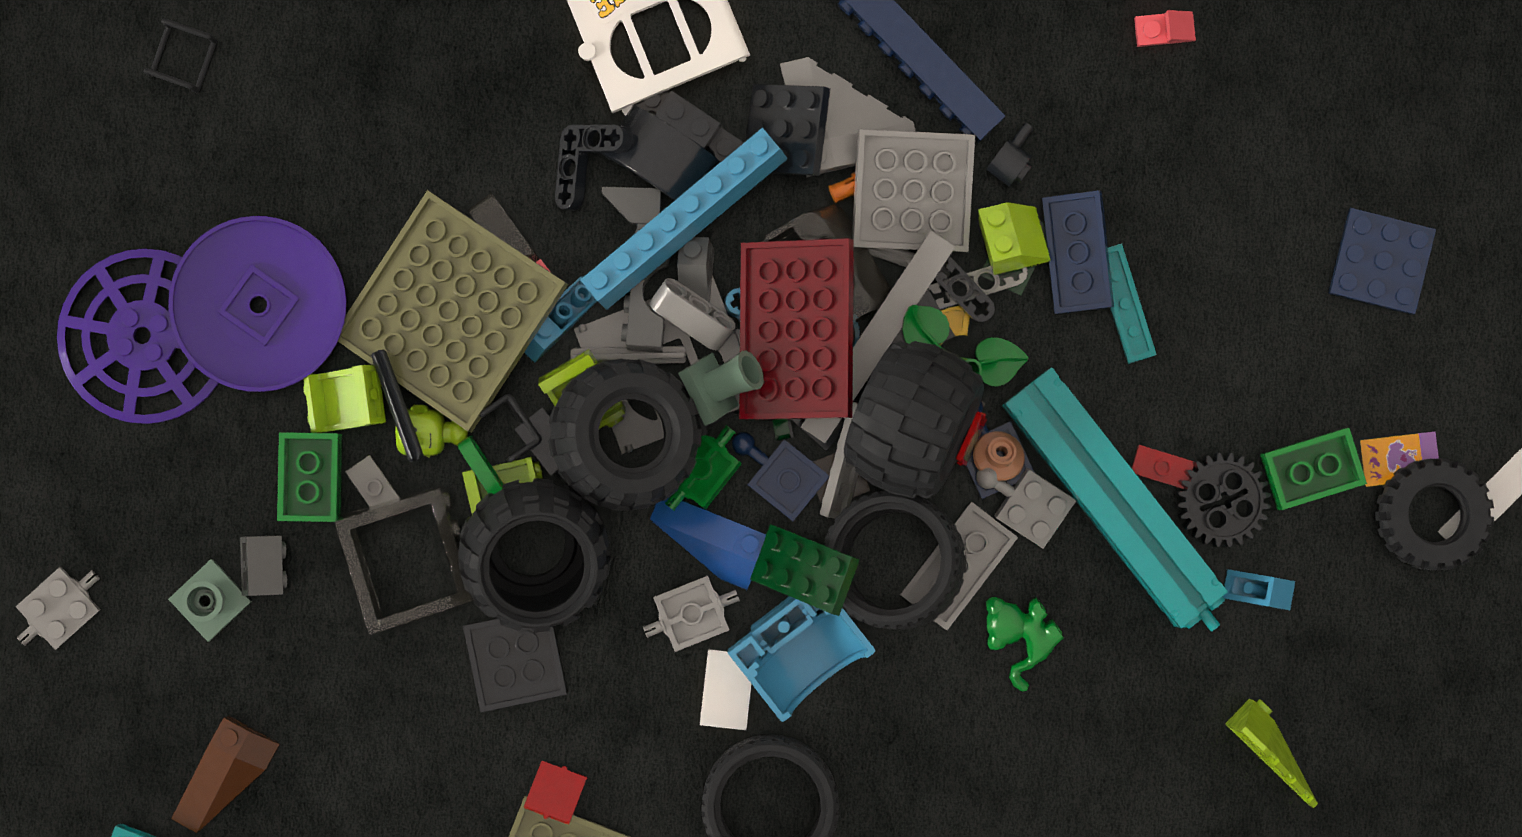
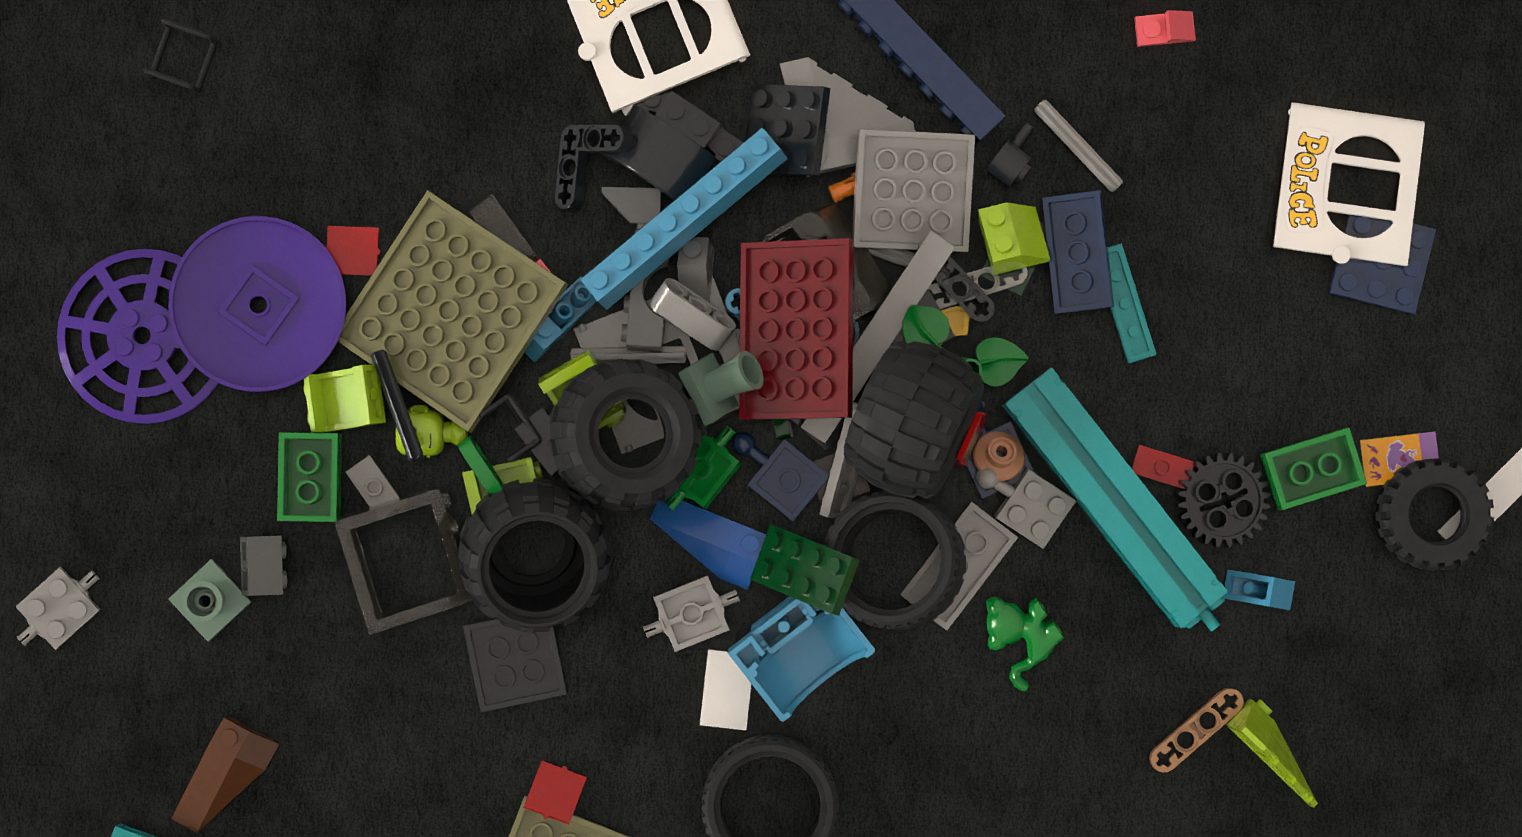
(354, 249): none -> red piece
(1078, 145): none -> light grey axle
(1193, 726): none -> medium nougat beam
(1308, 158): none -> white door

